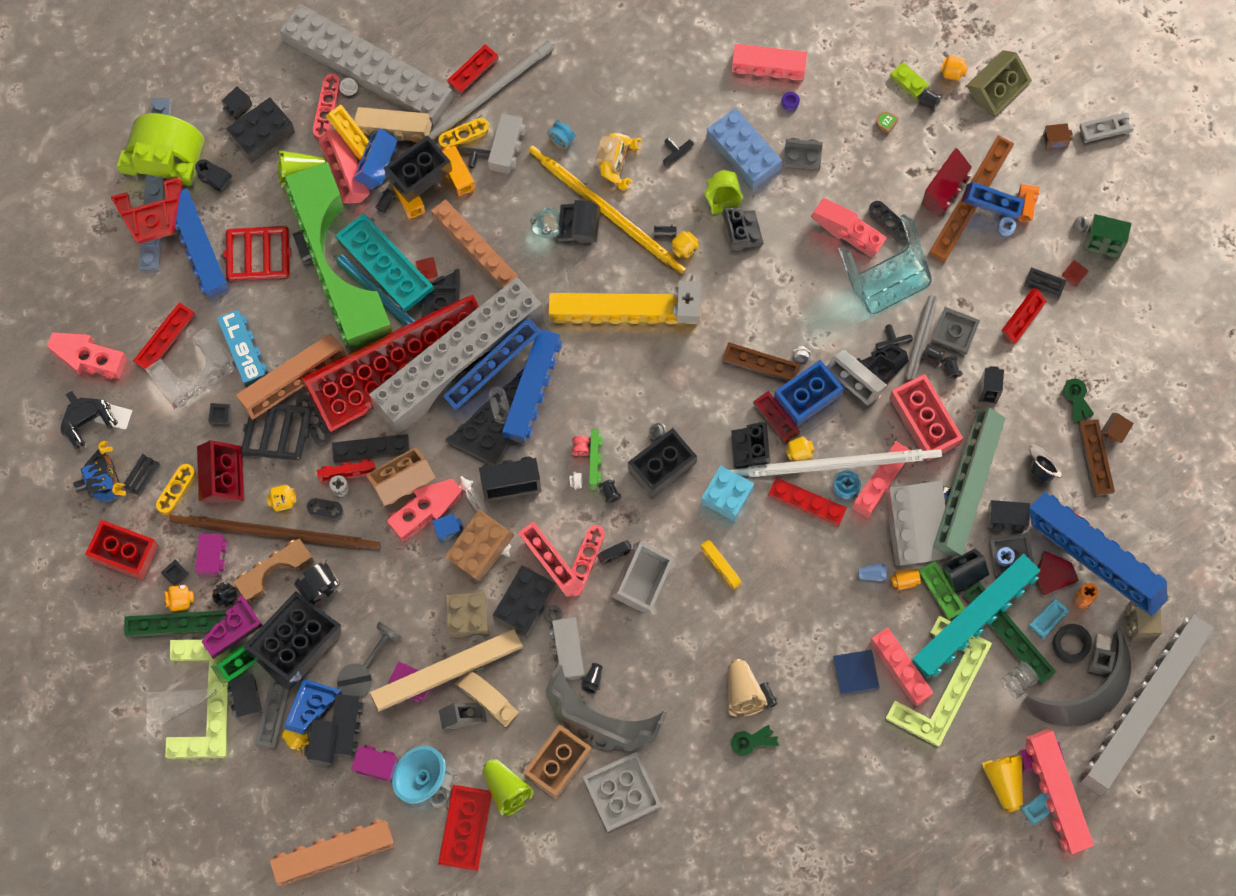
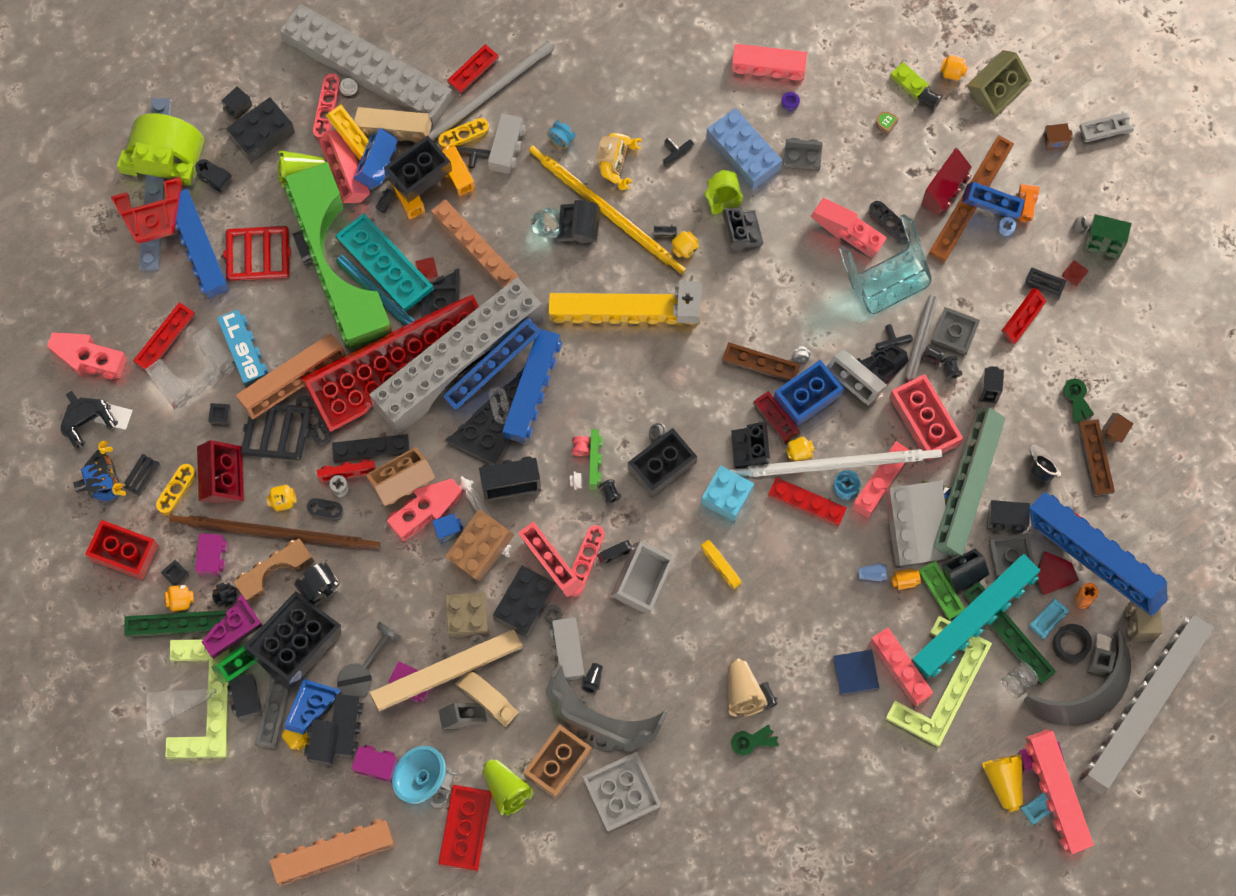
(1005, 562): light blue bush -> none

